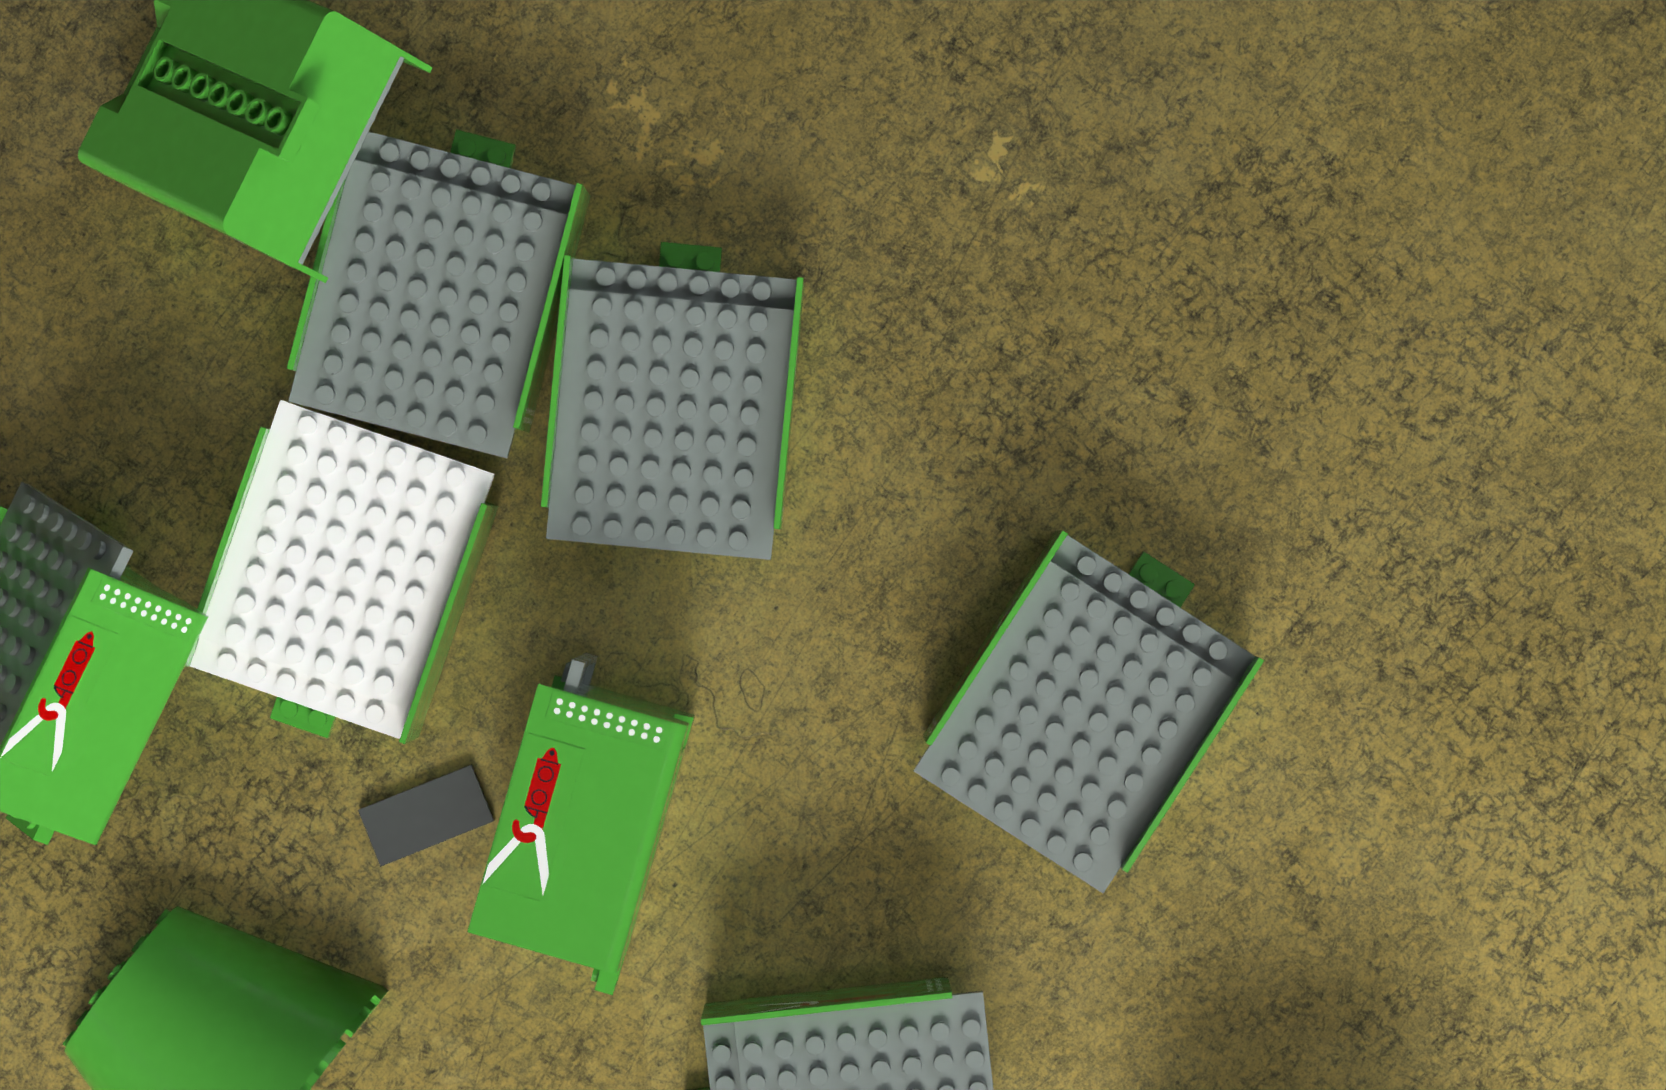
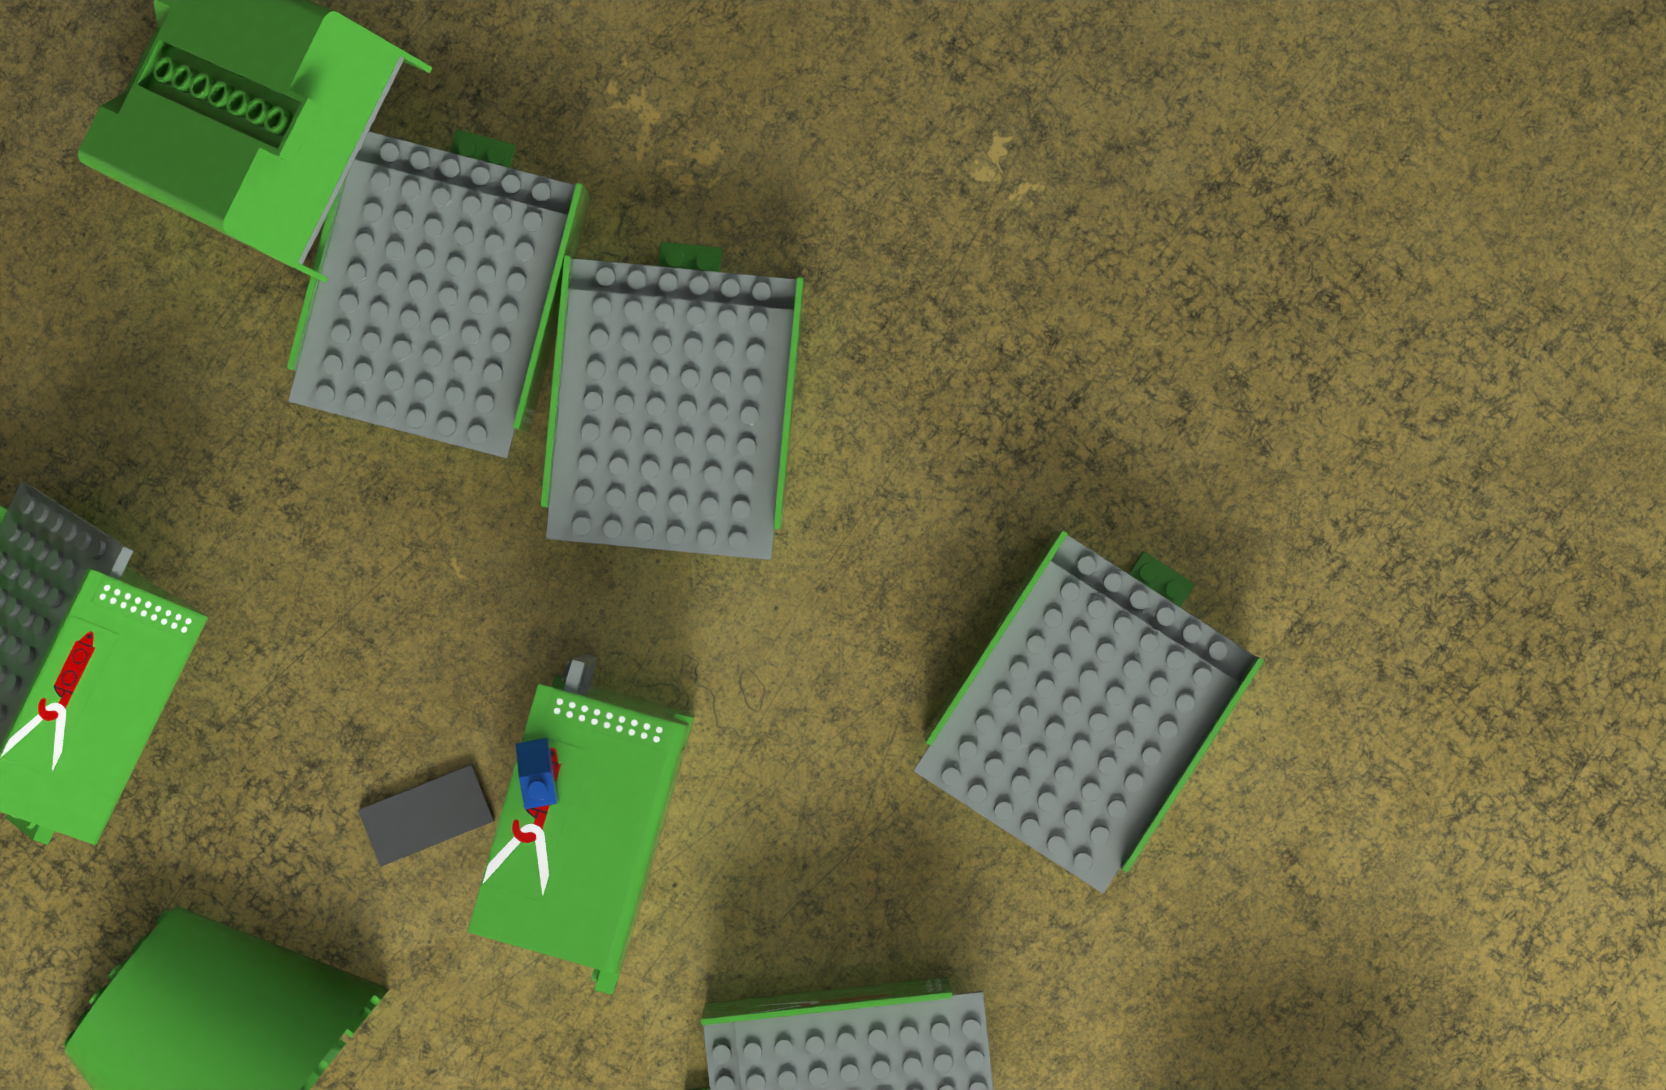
(343, 574): white piece -> none
(536, 773): none -> blue slope

